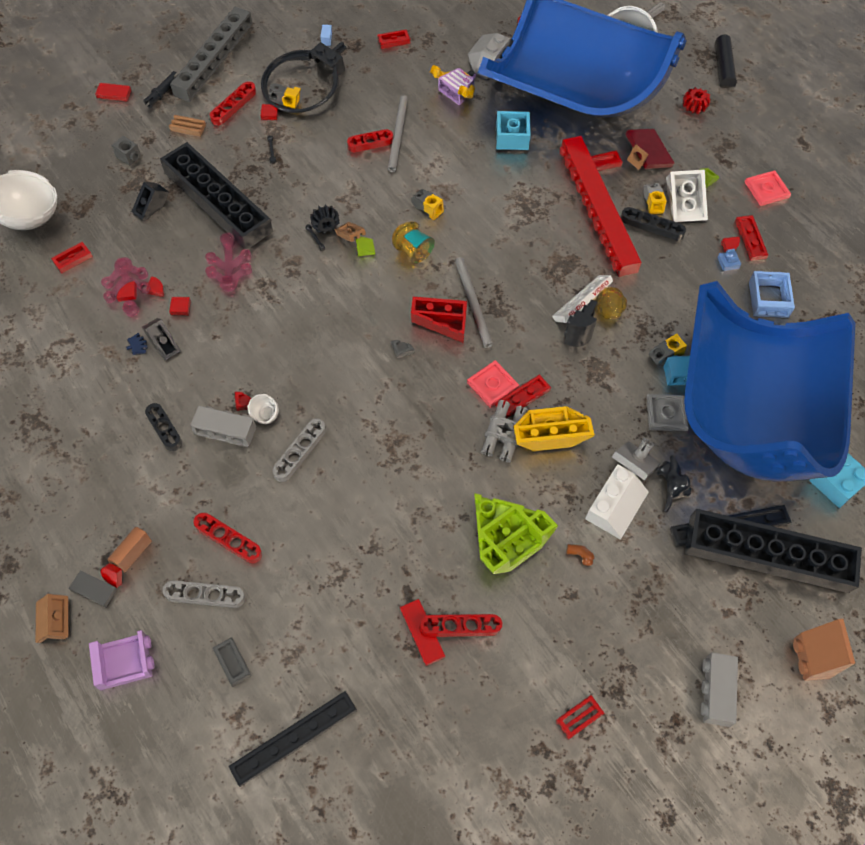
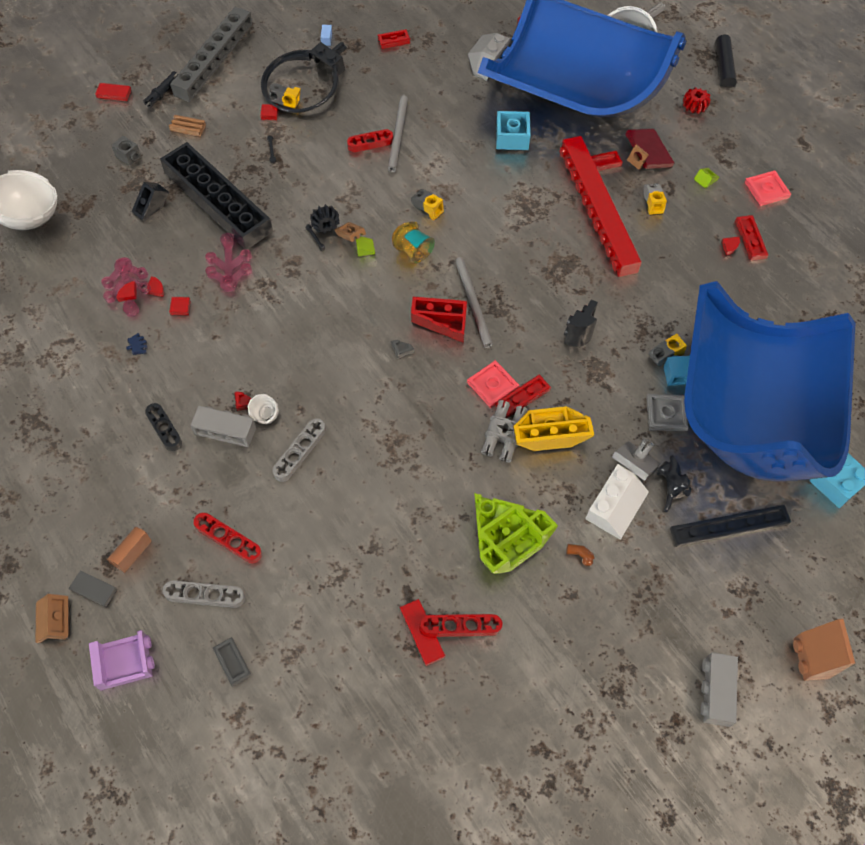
(71, 259): red tile -> none
(112, 575): red tile -> none
(161, 338): black slope -> none
(220, 115): red beam -> none
(292, 739): black tile -> none
(455, 84): torso -> none
(565, 727): red tile -> none
(583, 298): white plate -> none
(611, 303): clear yellow hair -> none
(653, 222): black beam -> none
(687, 195): white slope -> none
(729, 260): medium blue tile -> none
(763, 308): light blue window -> none
(774, 551): black brick -> none

